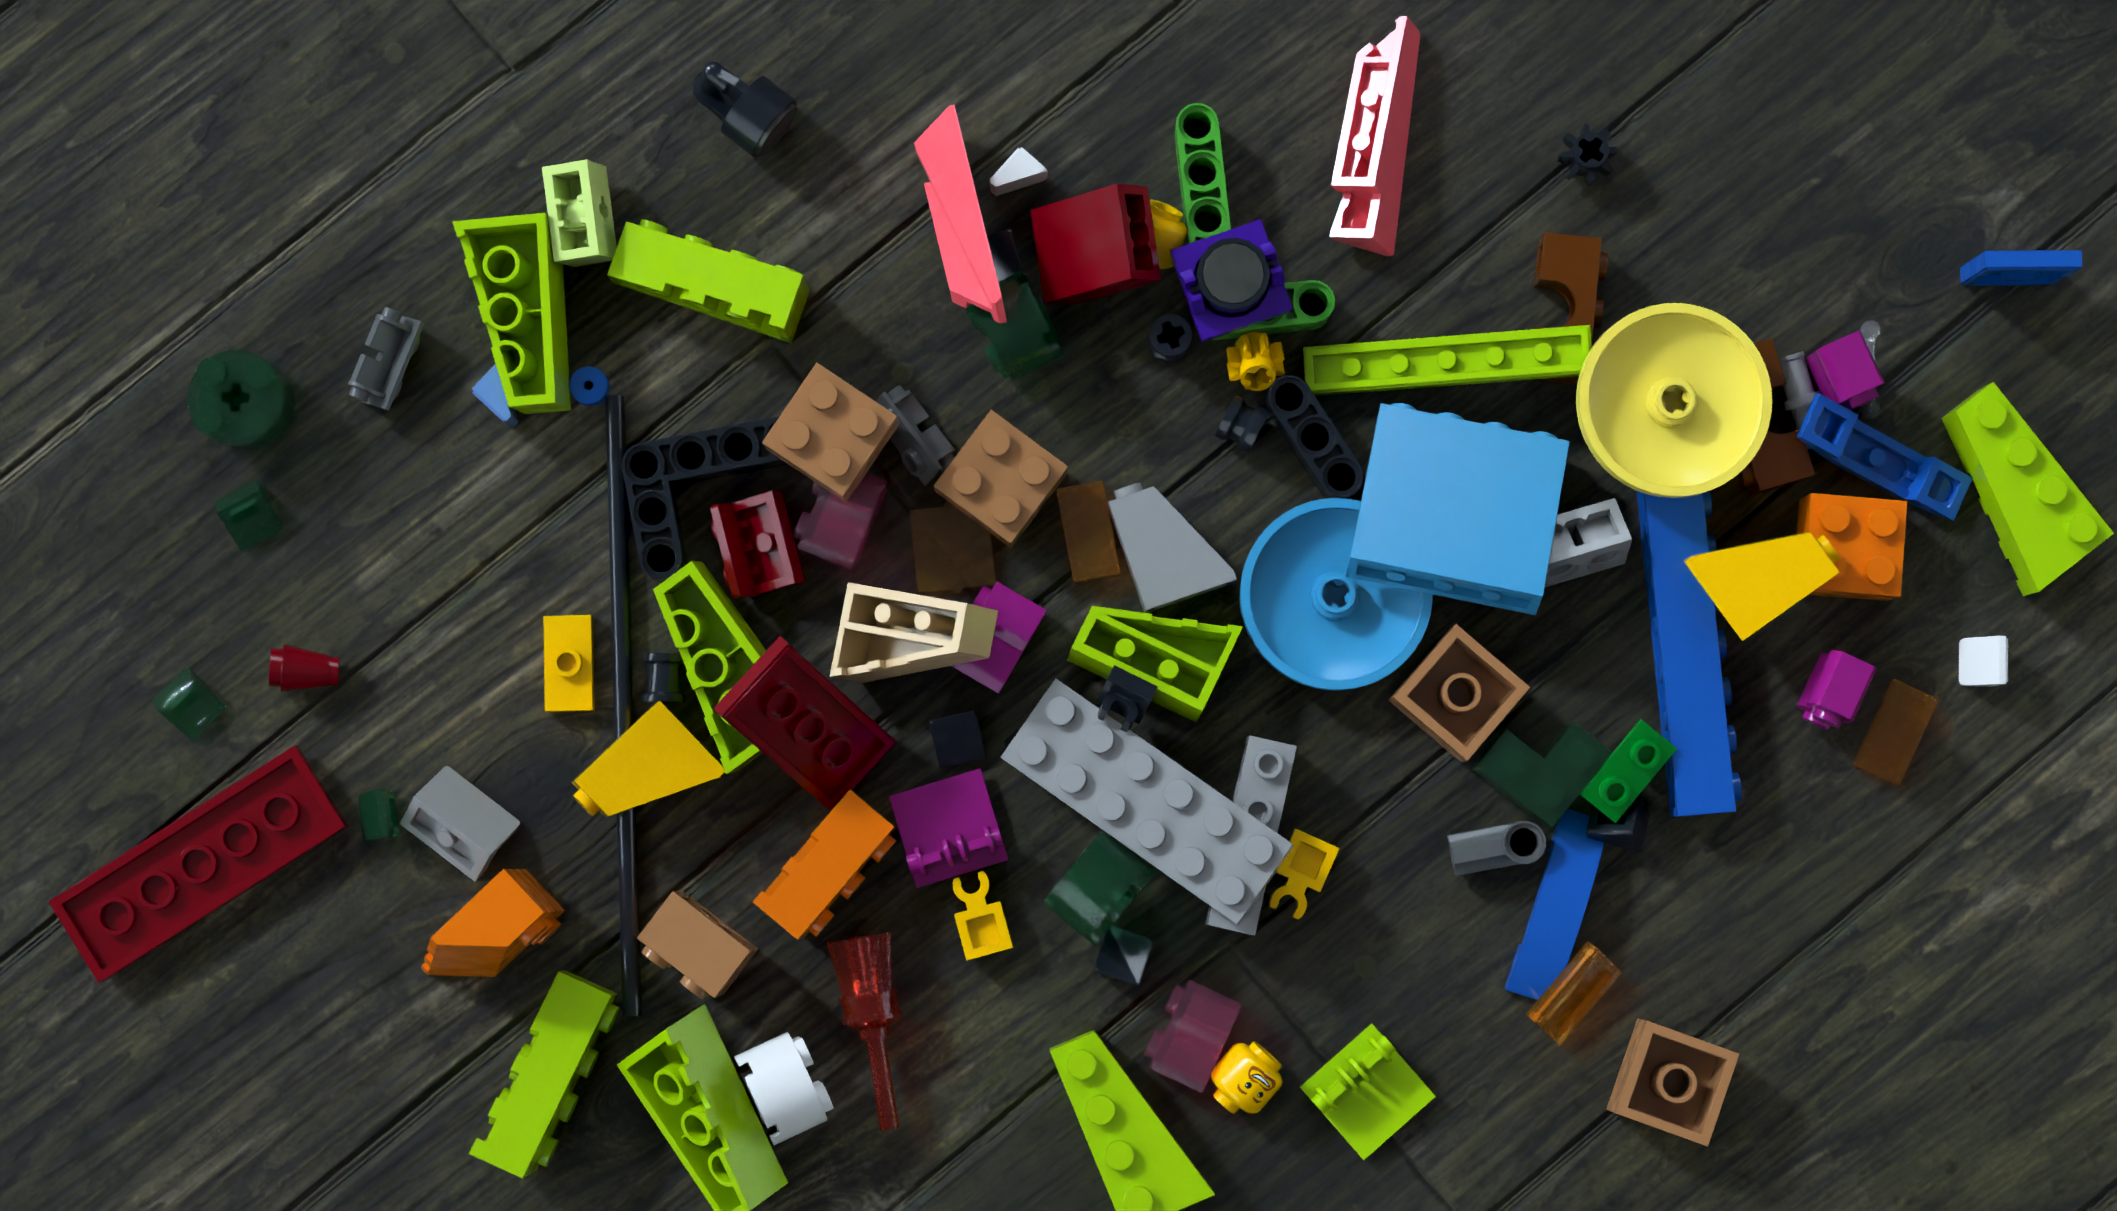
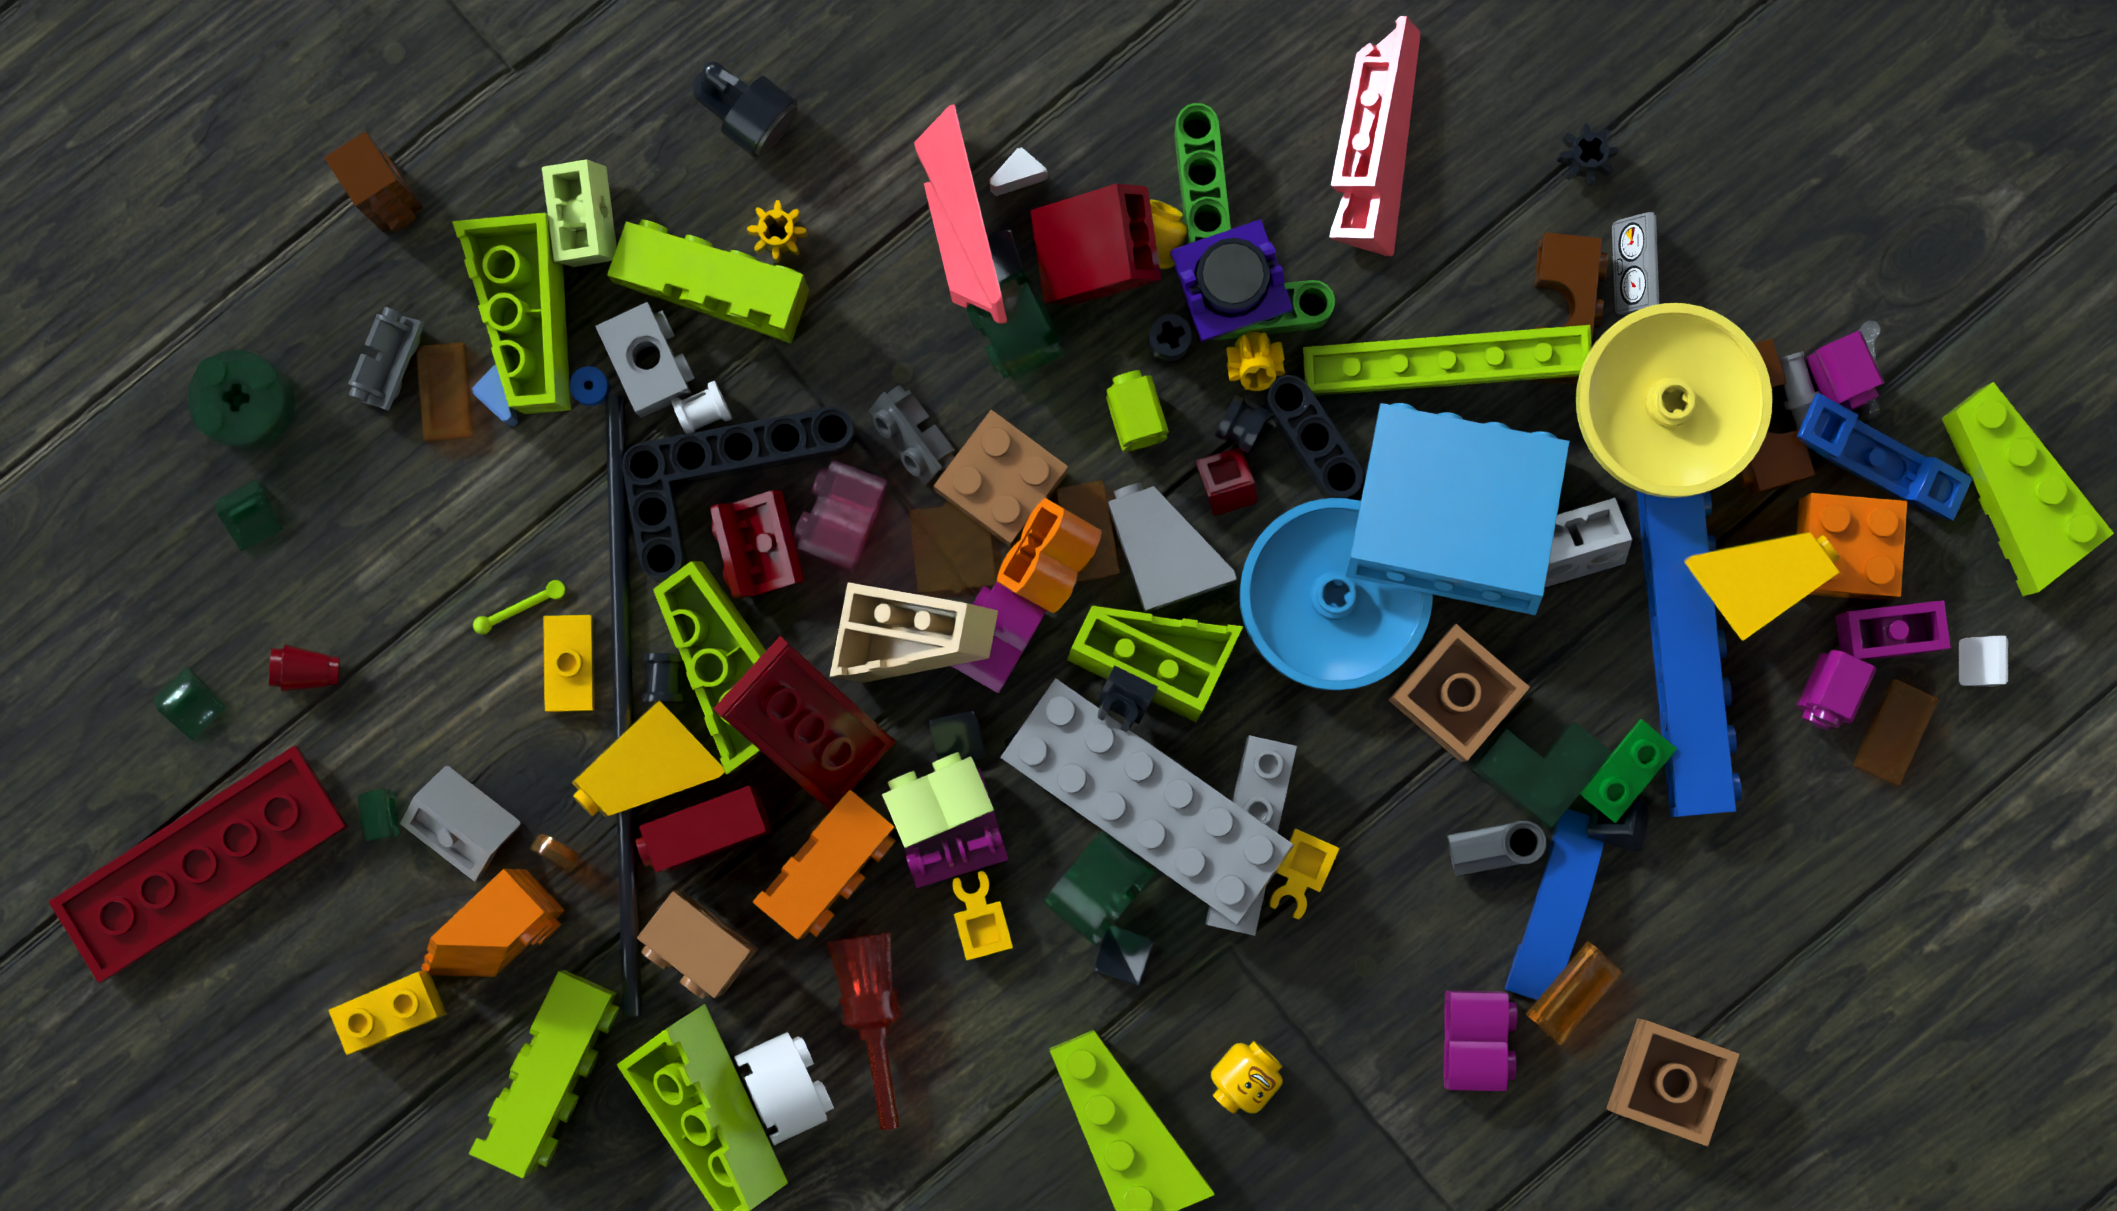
(374, 183): none -> reddish brown arch
(387, 1012): none -> yellow brick
(444, 392): none -> clear orange tile
(554, 590): none -> lime hinge
(555, 852): none -> clear orange tile
(625, 338): none -> light grey brick
(701, 409): none -> white bush
(704, 830): none -> dark red brick
(775, 244): none -> yellow gear
(831, 432): medium nougat brick -> none
(938, 800): none -> yellowish green brick
(1049, 556): none -> orange brick
(1136, 411): none -> lime brick
(1193, 1034): clear pink brick -> none
(1227, 481): none -> dark red slope
(1367, 1091): lime hinge -> none
(1477, 1040): none -> magenta brick
(1635, 263): none -> slope
(1894, 631): none -> magenta brick
(2020, 267): blue tile -> none

